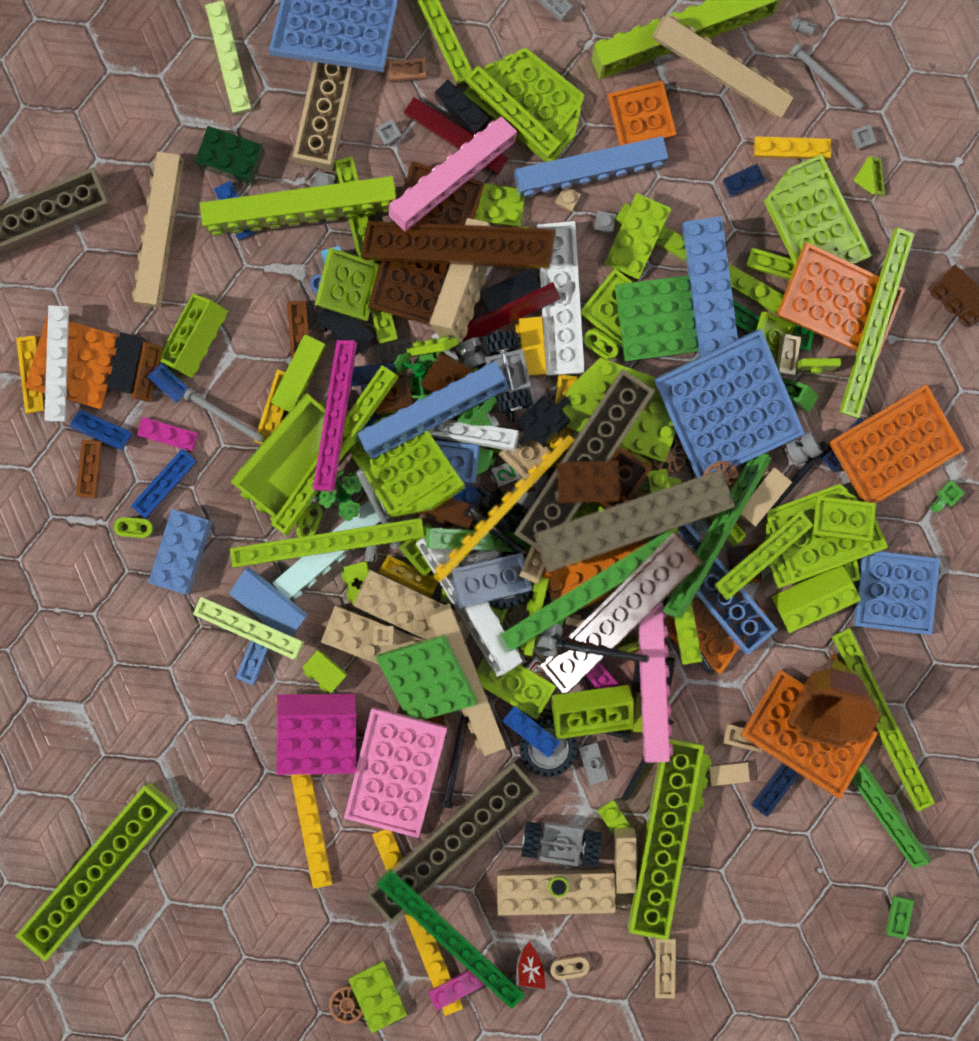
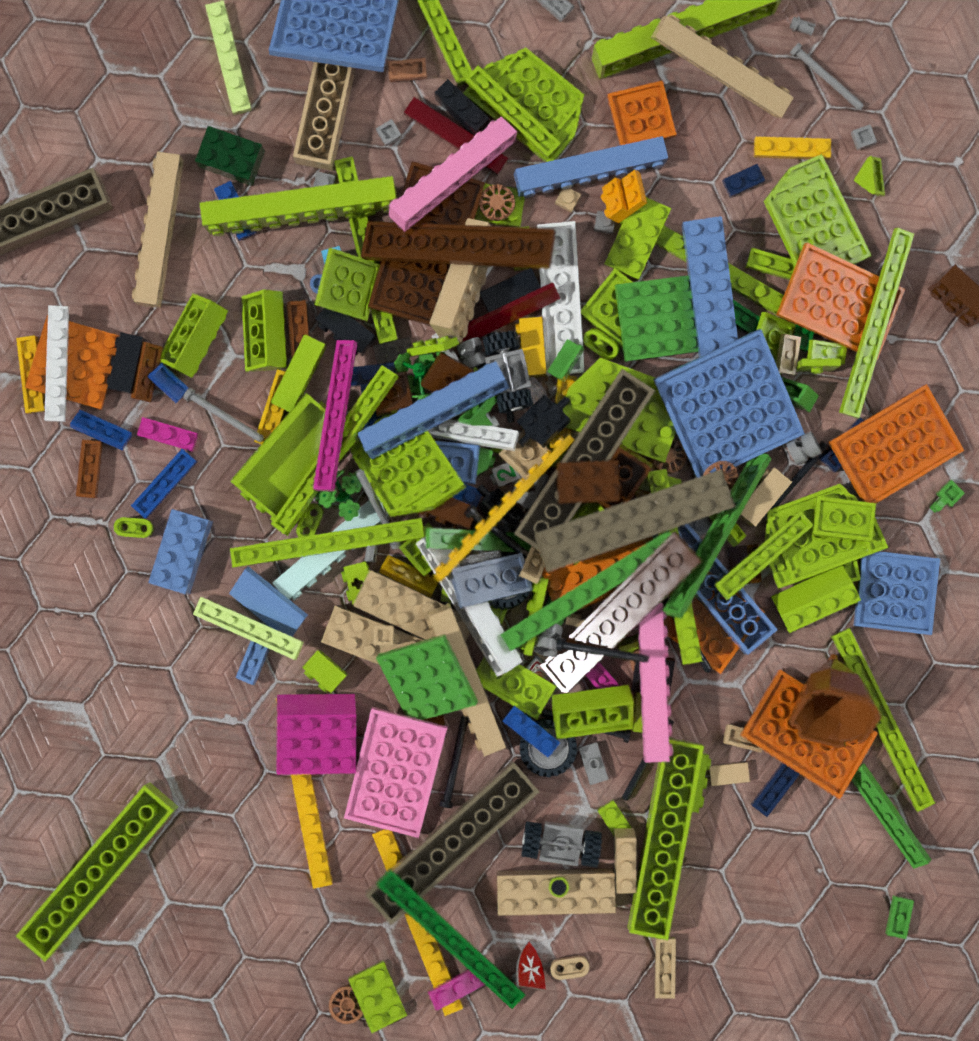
(264, 331): none -> lime slope
(497, 202): none -> nougat wheel
(565, 360): none -> bright green panel
(623, 196): none -> light orange plate
(824, 349): none -> lime plate

